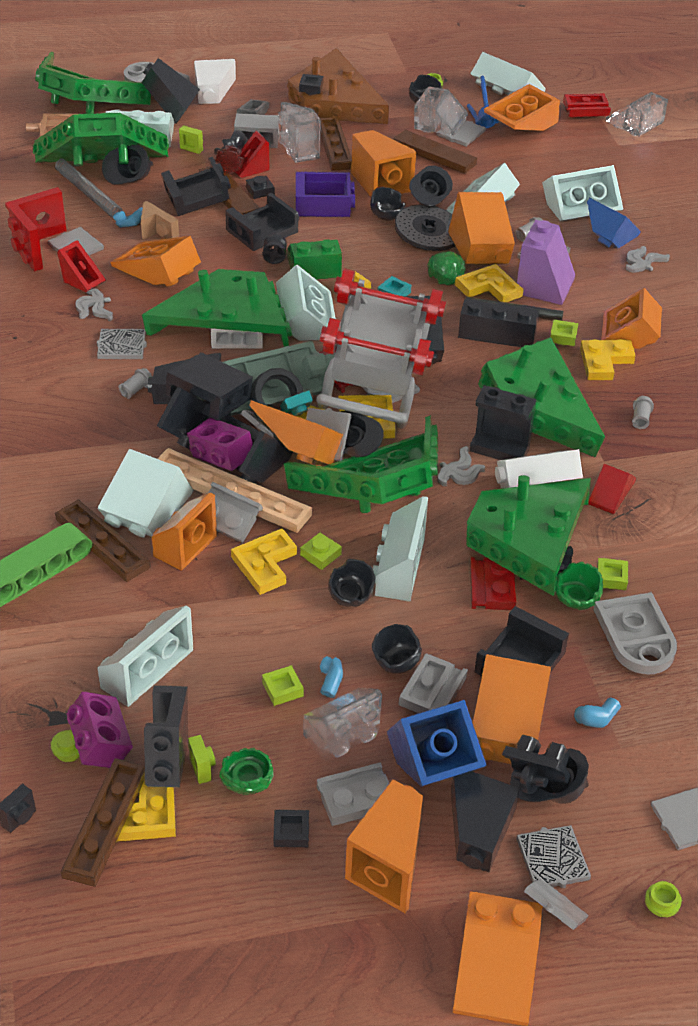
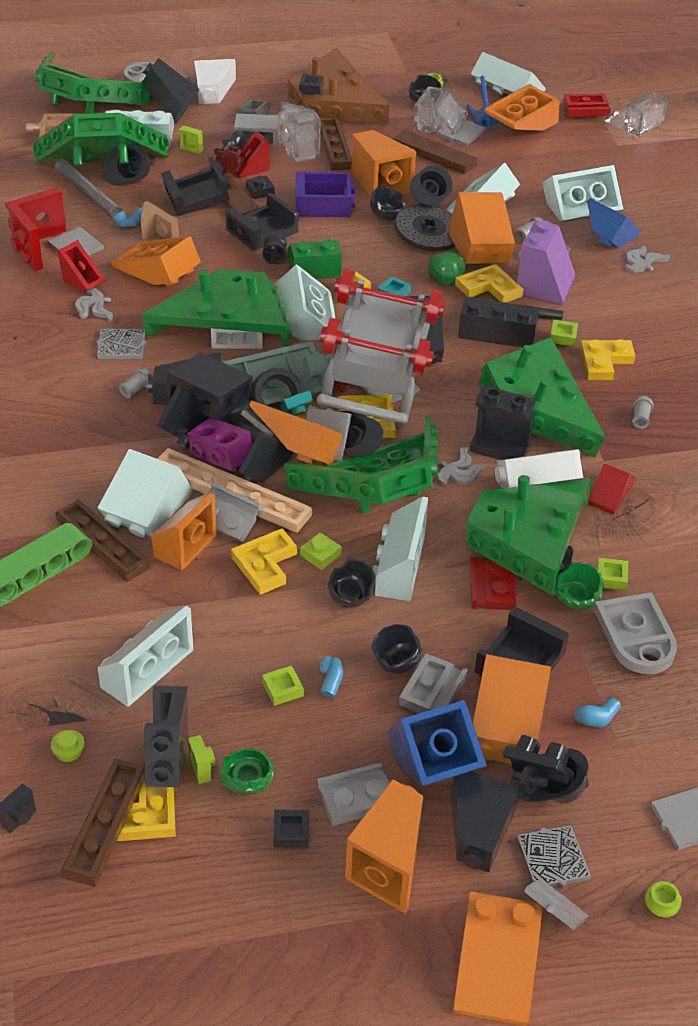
(98, 729): magenta brick -> none
(344, 722): clear slope -> none
(634, 320): orange slope -> none

